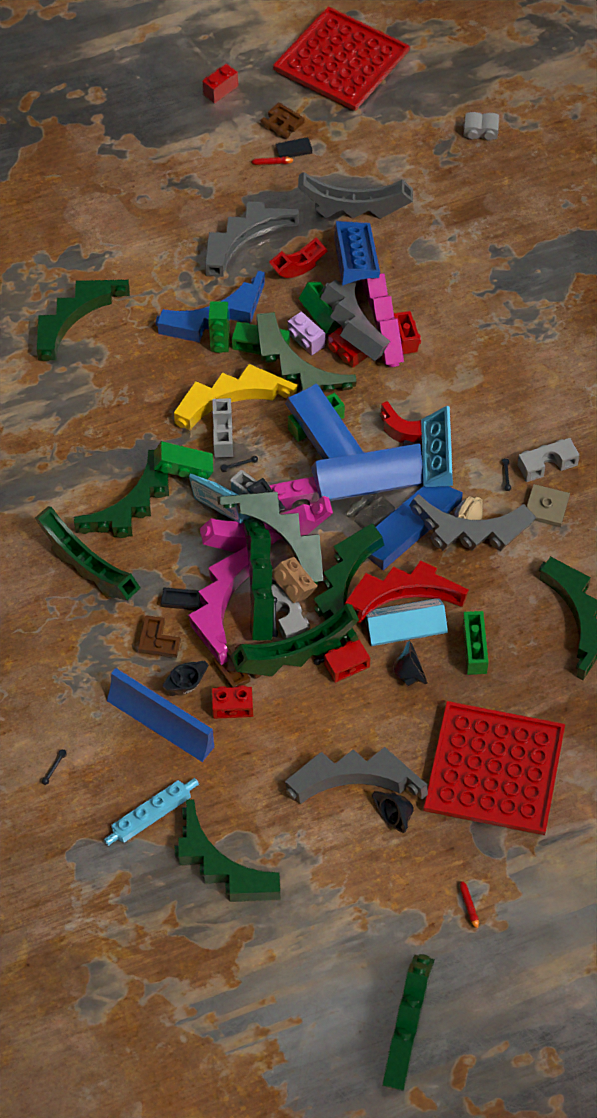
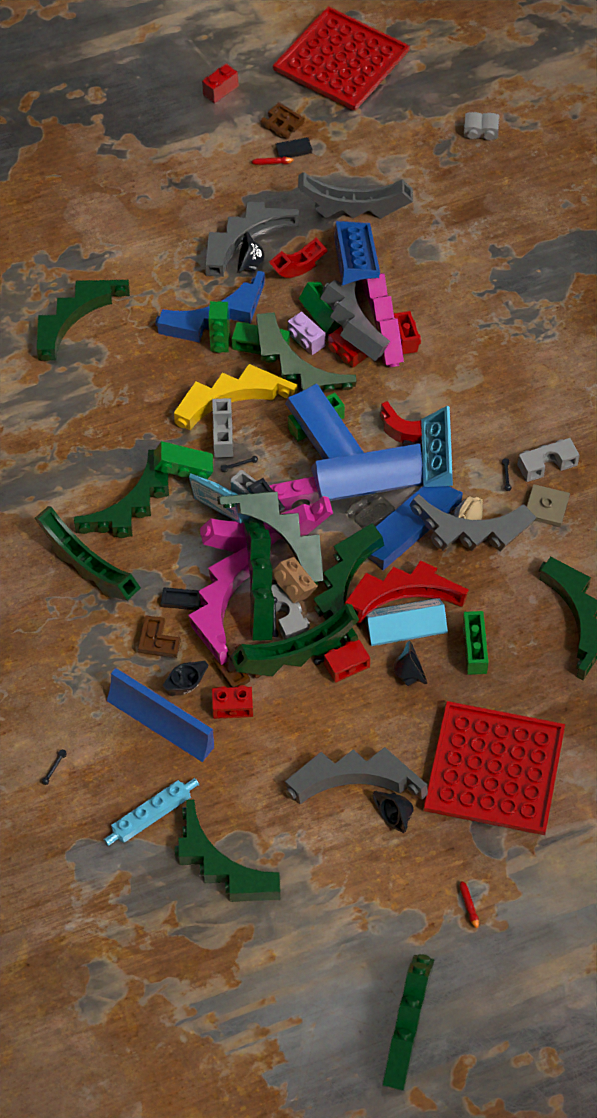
(250, 254): none -> black hat

